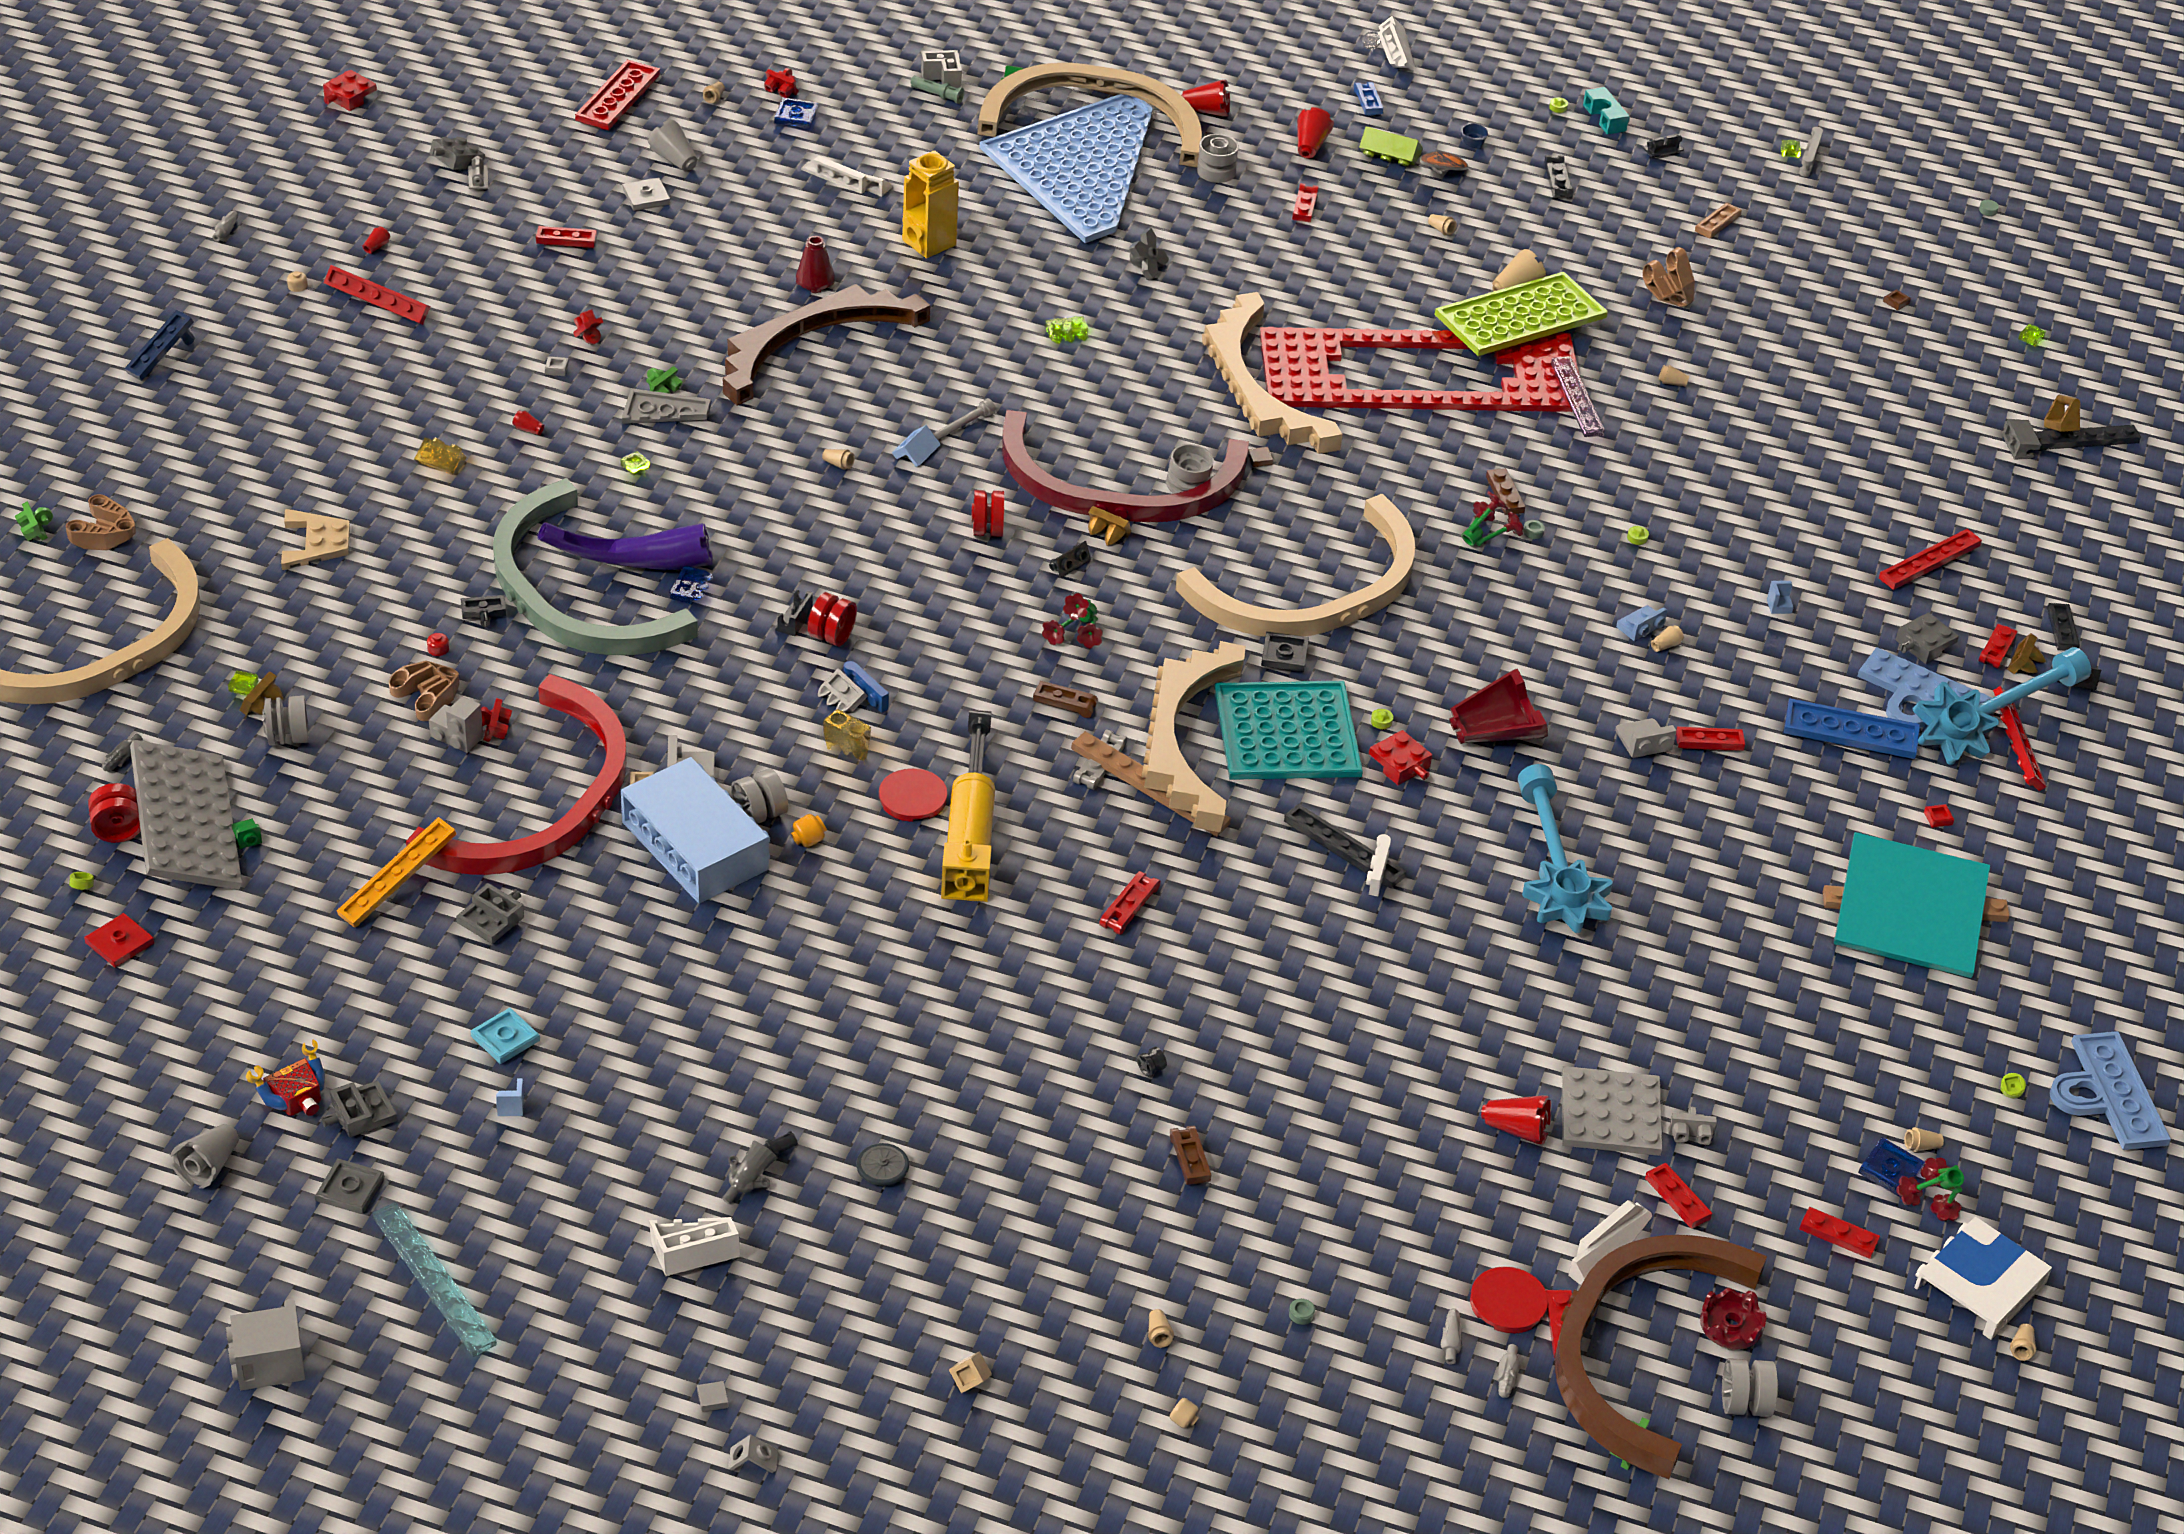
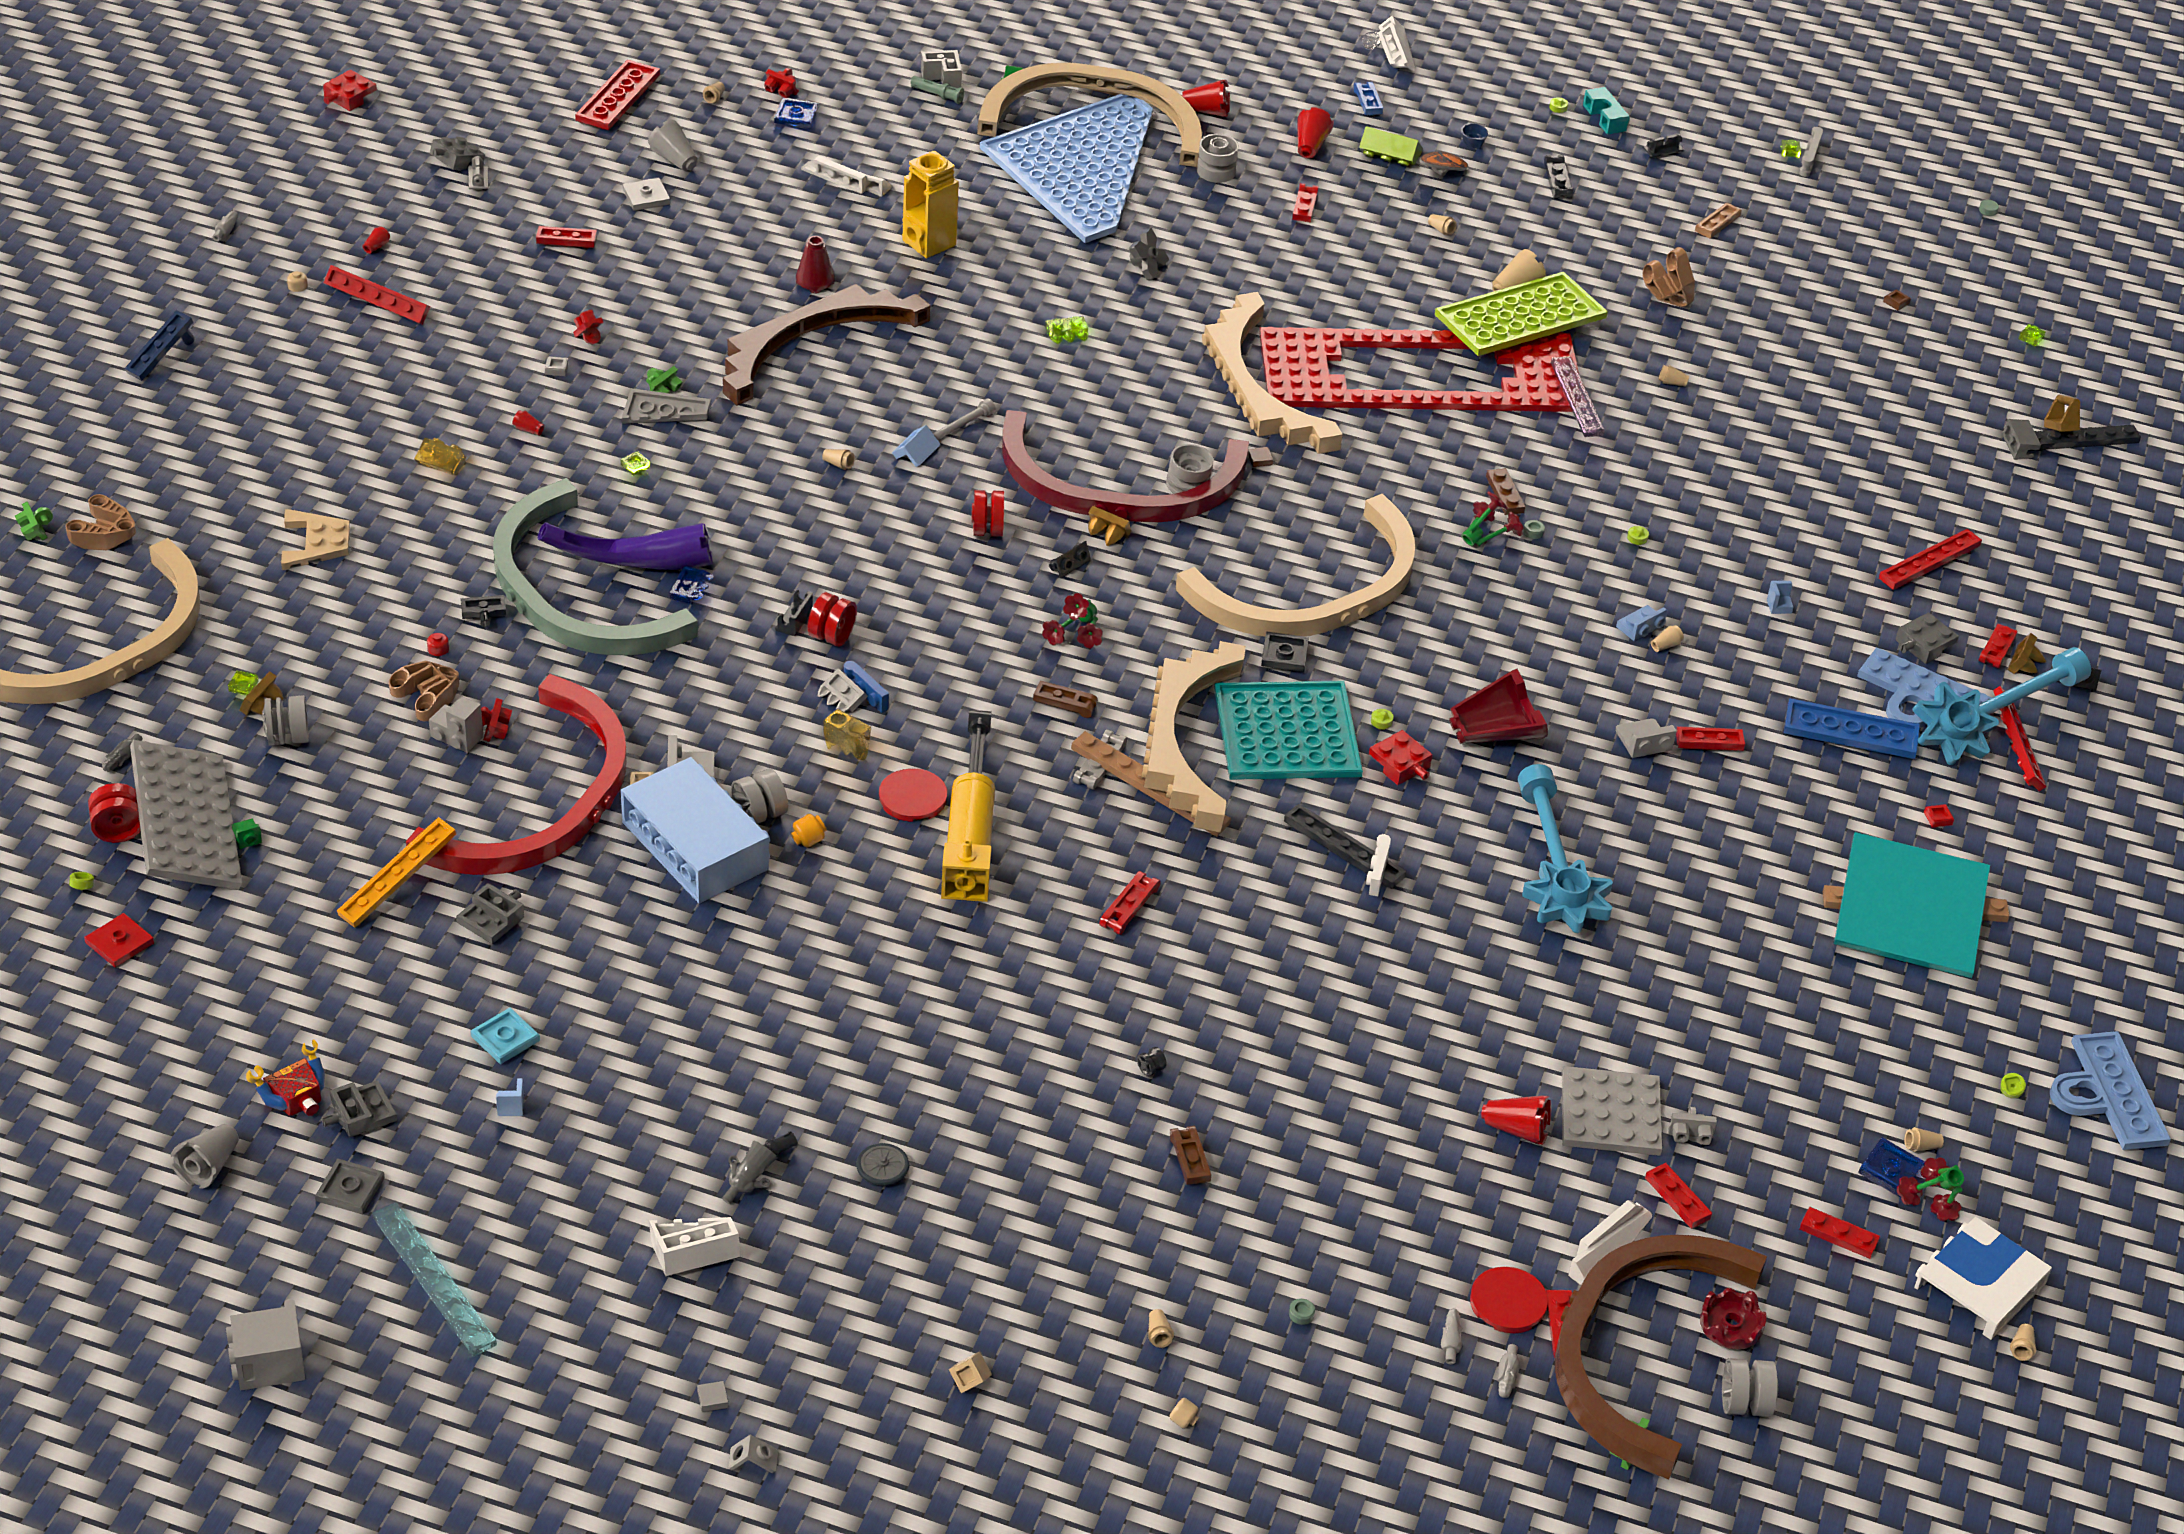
(2063, 626): black tile -> none

